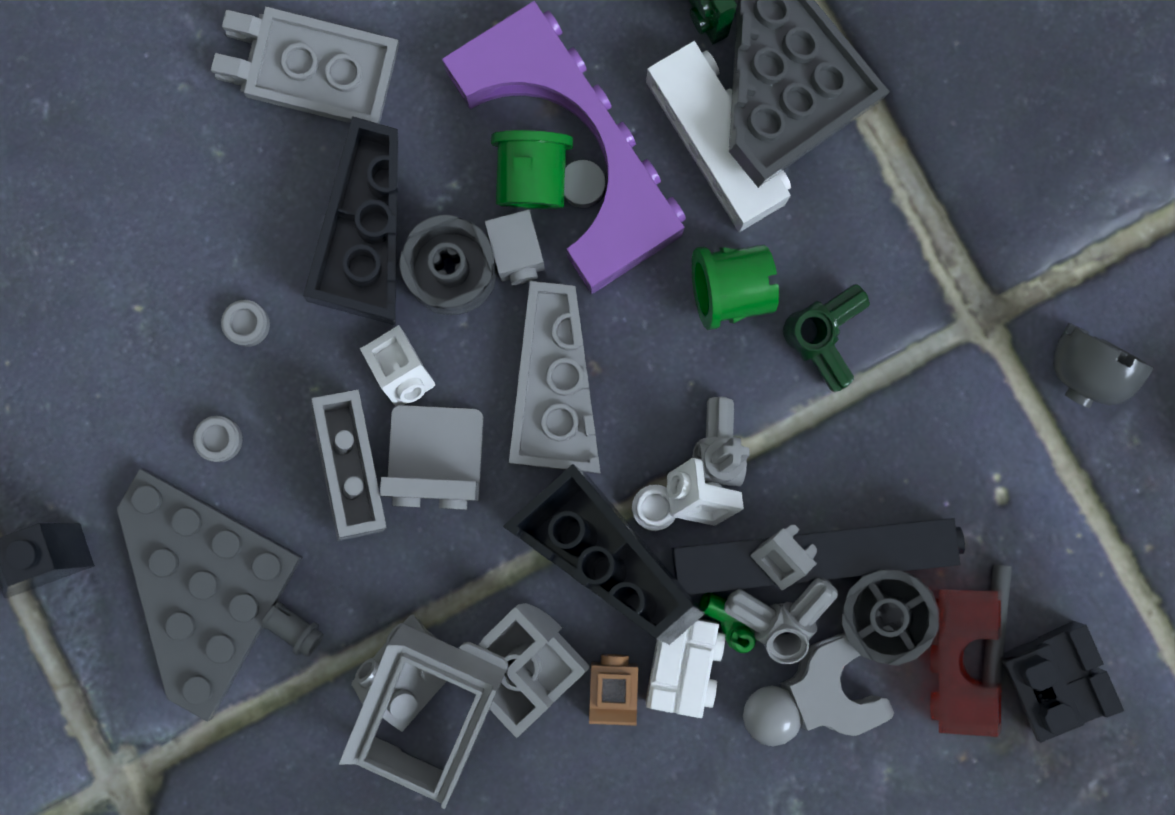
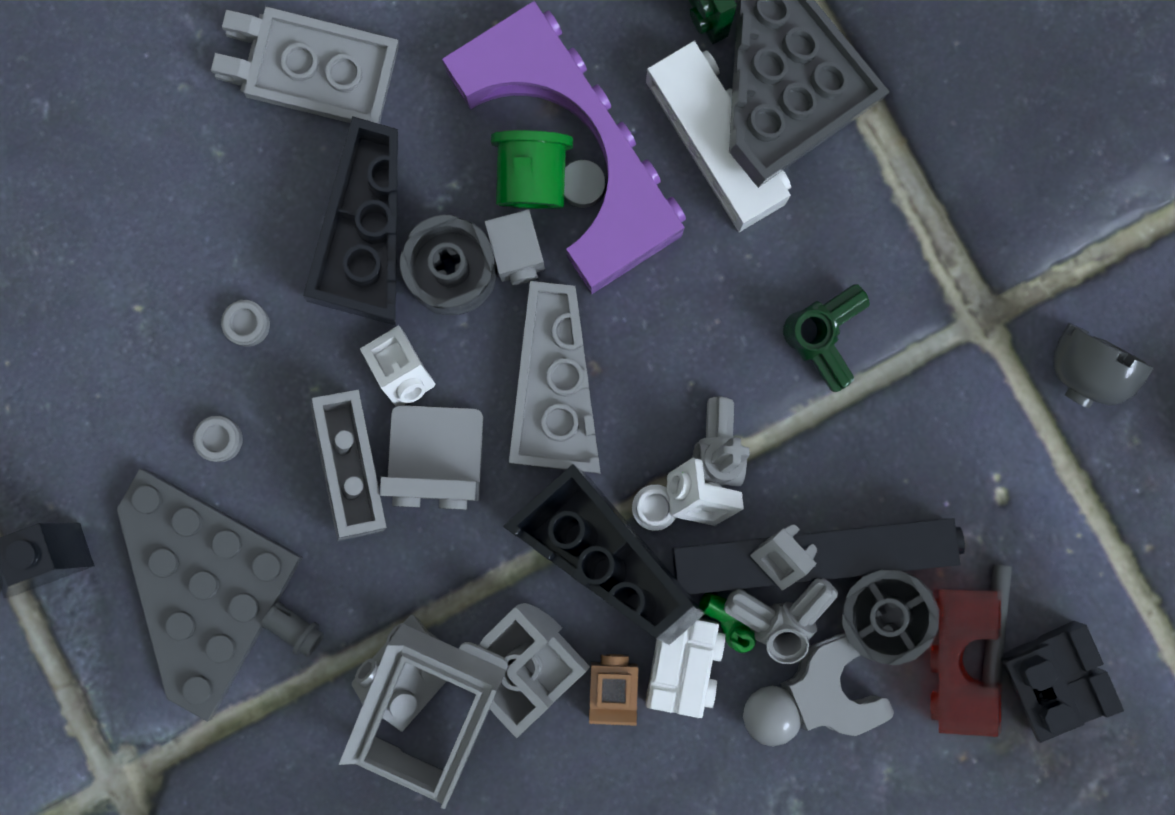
(733, 284): green piece -> none

